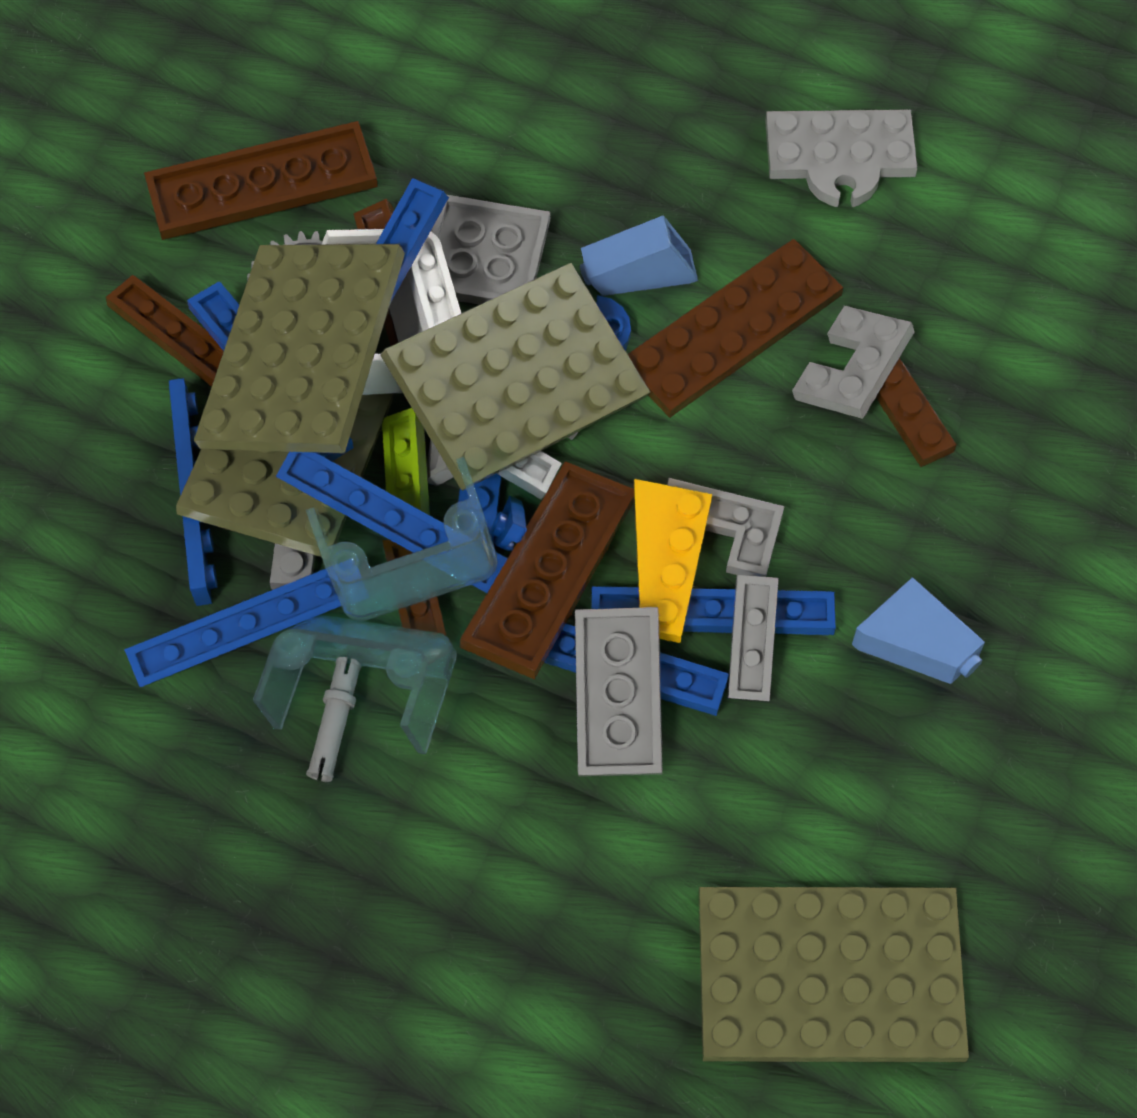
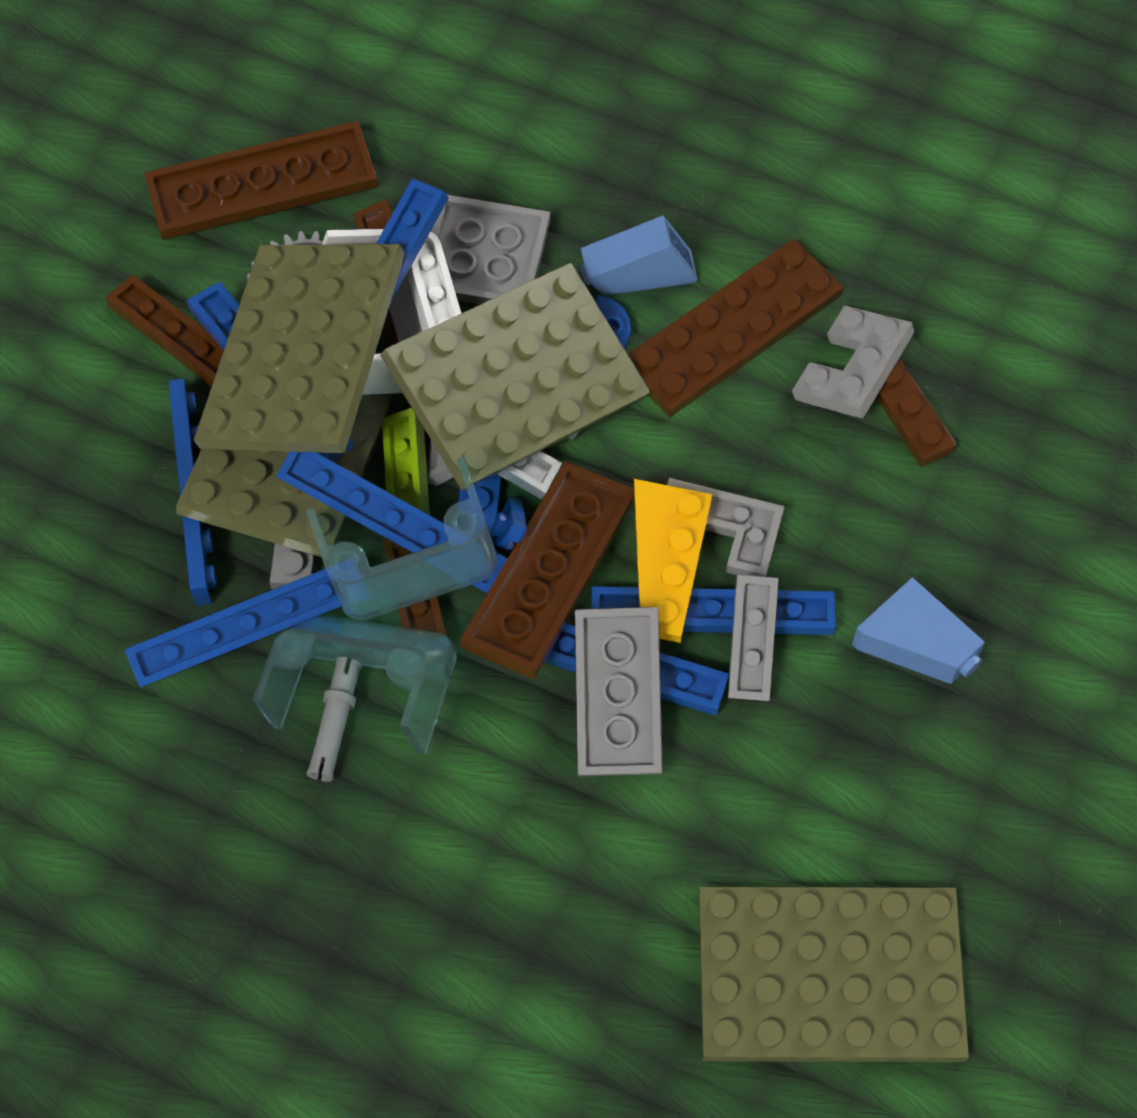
(840, 149): light grey plate -> none

